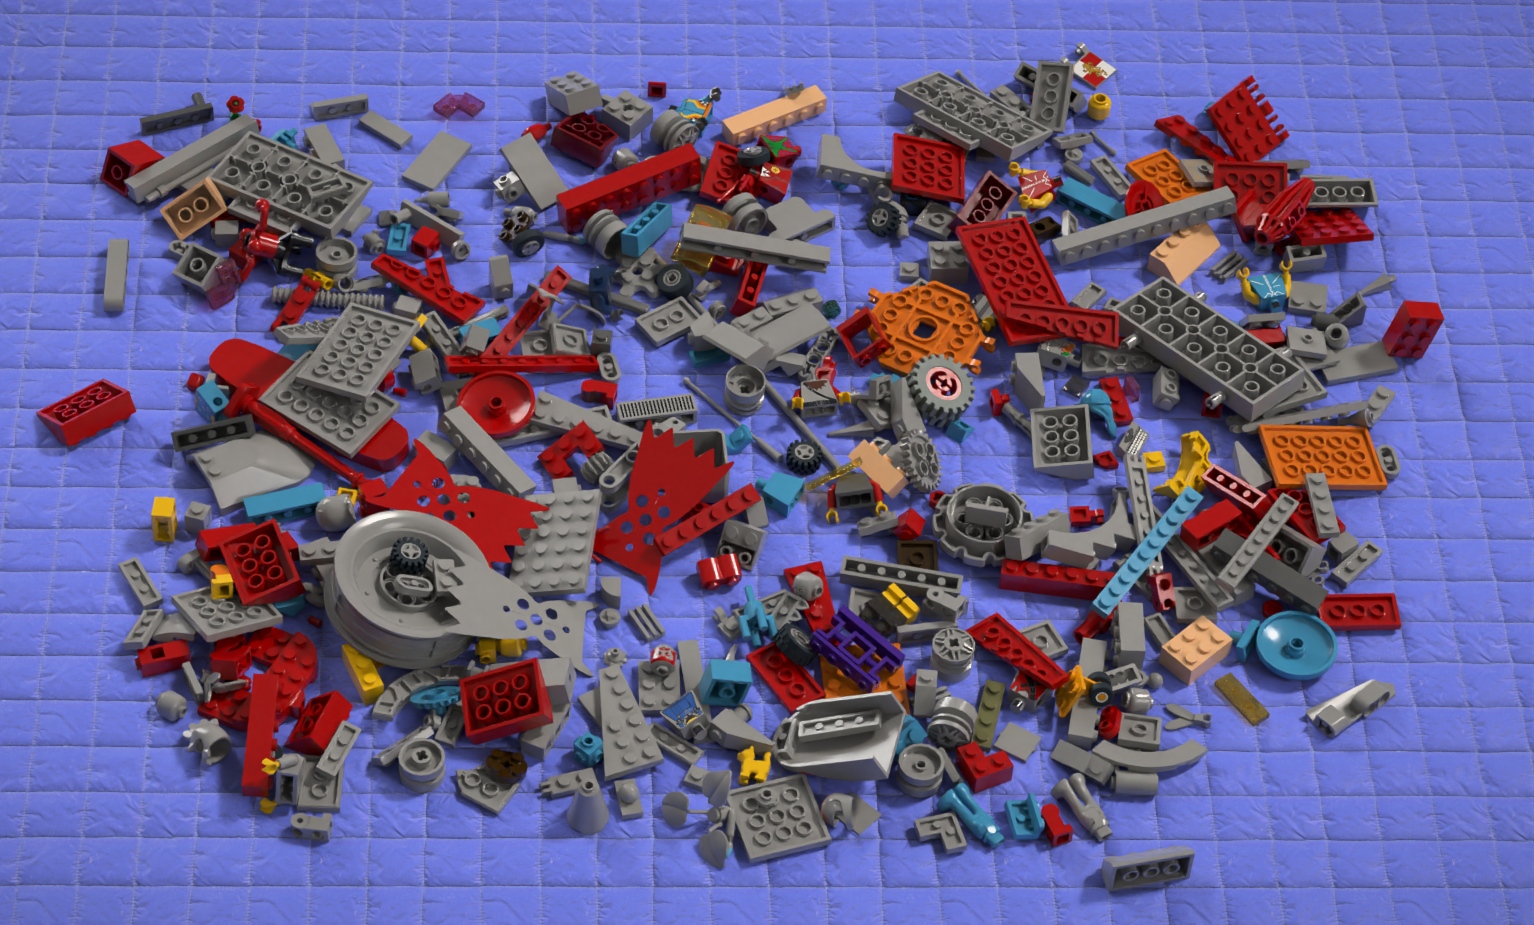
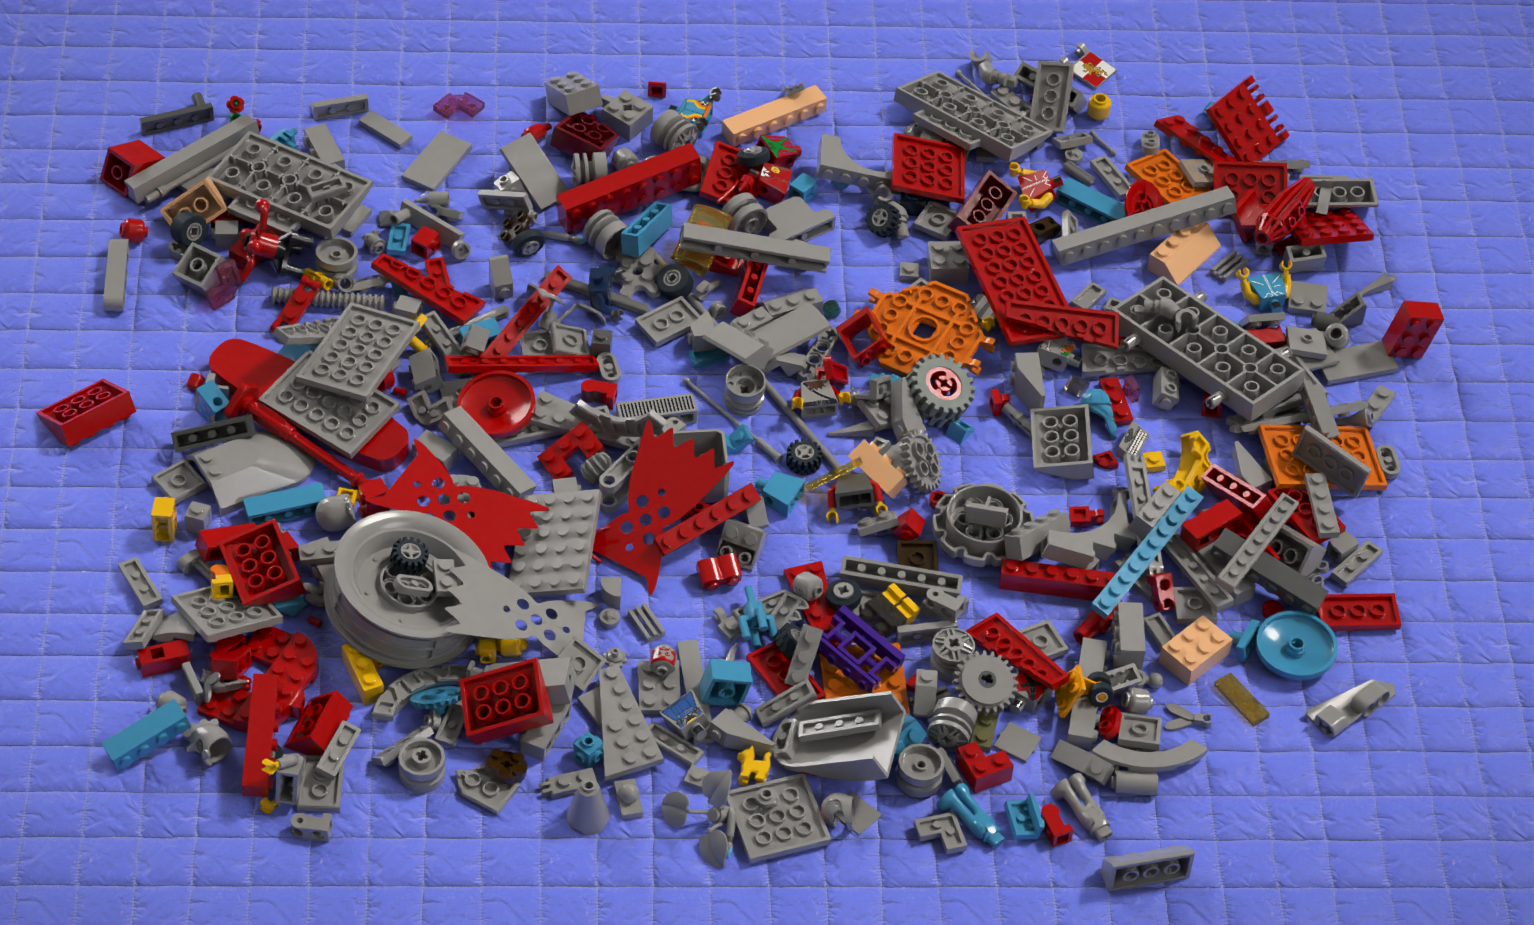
(133, 230): none -> red head
(146, 735): none -> dark azure brick
(179, 481): none -> light grey plate
(188, 228): none -> black wheel
(428, 413): none -> light grey plate
(505, 200): none -> light grey plate
(585, 661): none -> light grey plate
(587, 171): none -> light grey wheel
(617, 425): none -> light grey tile
(785, 703): none -> light grey tile
(803, 187): none -> dark azure brick
(804, 655): none -> light grey plate
(836, 372): none -> red tile
(842, 593): none -> black wheel
(989, 74): none -> light grey piece
(999, 679): none -> light grey gear
(1150, 143): none -> light grey plate
(1154, 510): none -> light grey brick
(1169, 309): none -> light grey piece
(1318, 409): none -> light grey panel
(1324, 197): none -> light grey piece
(1332, 460): none -> light grey tile

